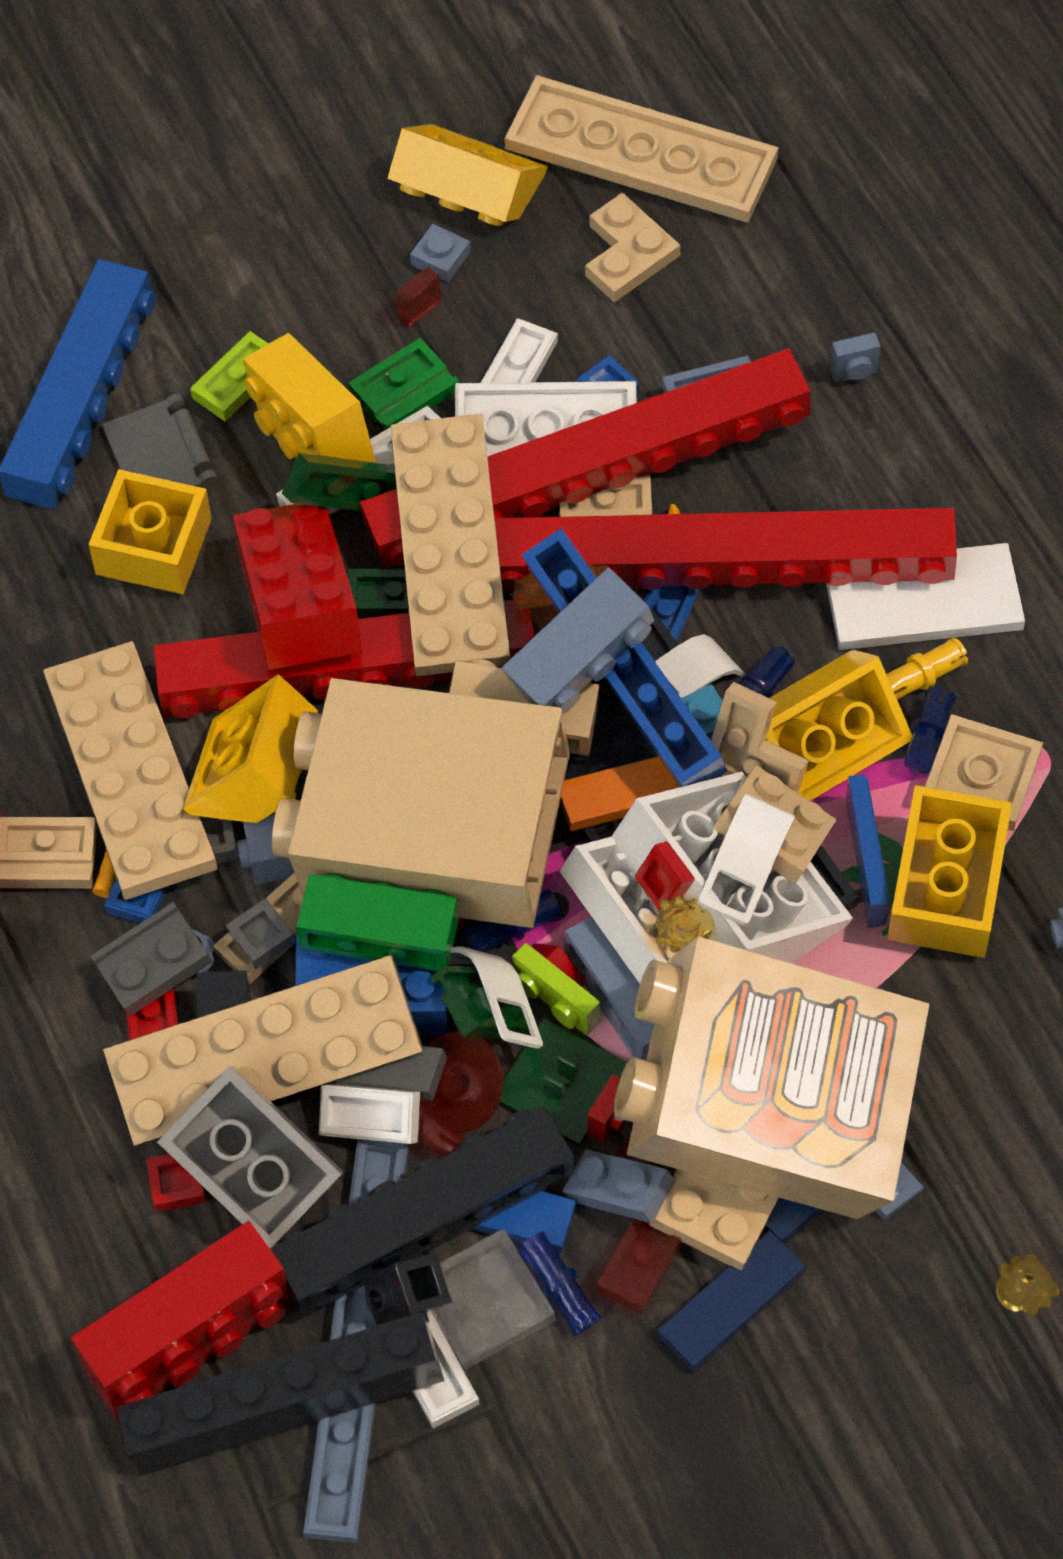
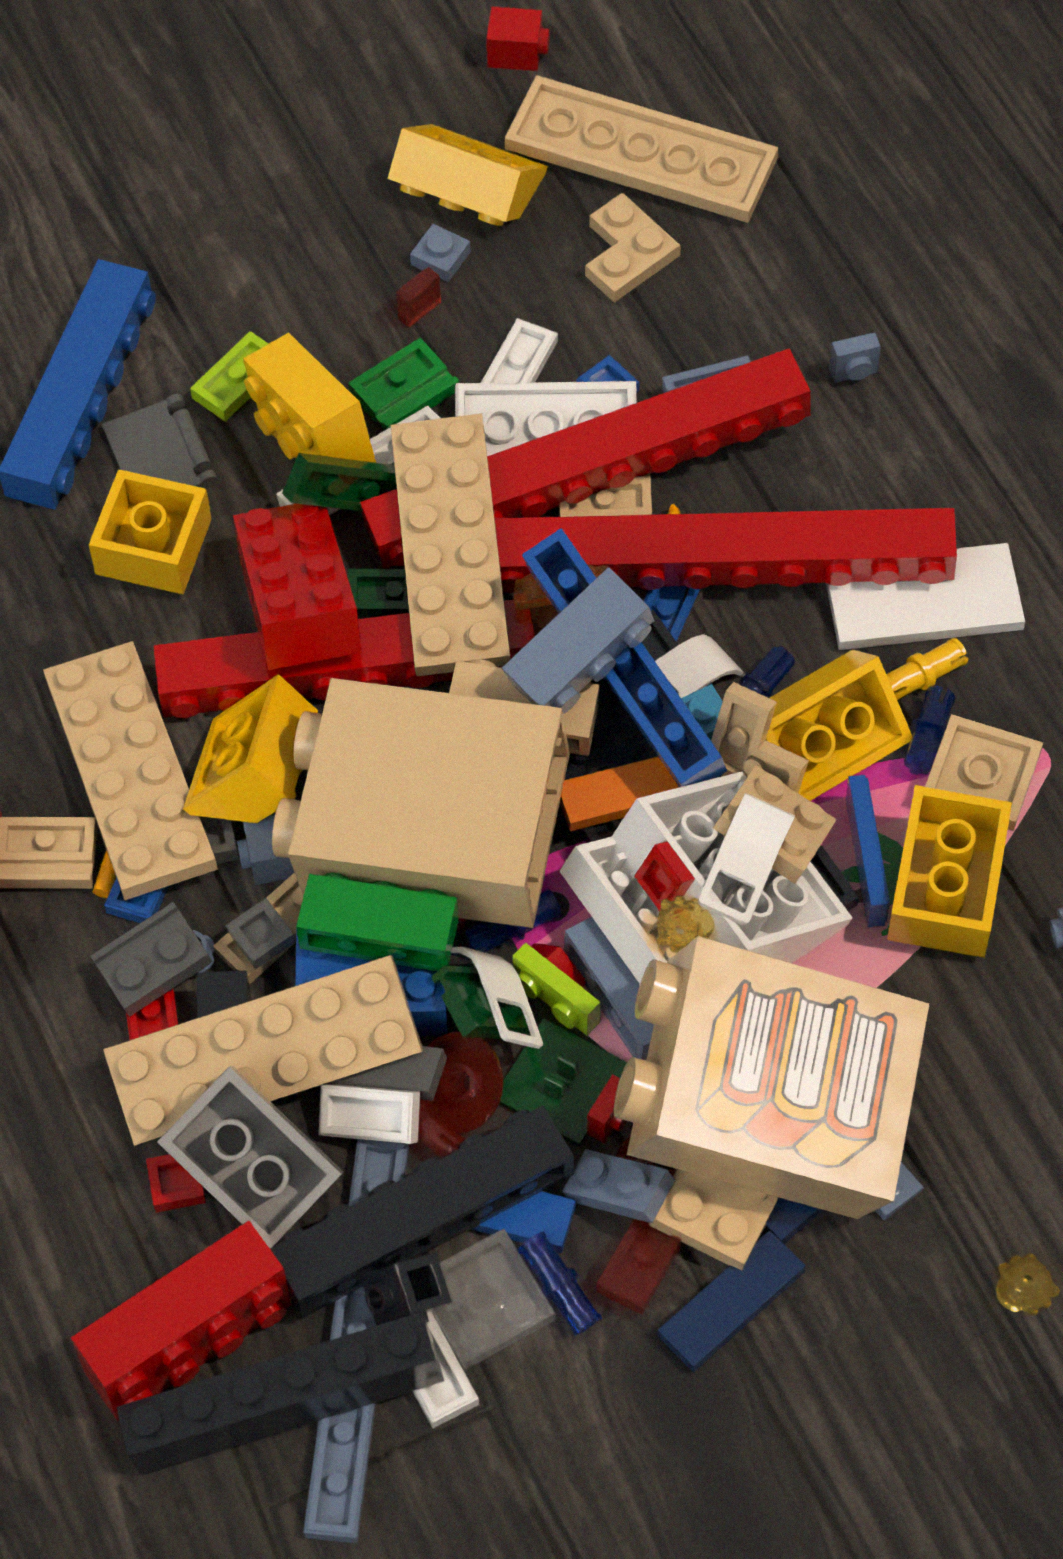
(516, 39): none -> red brick

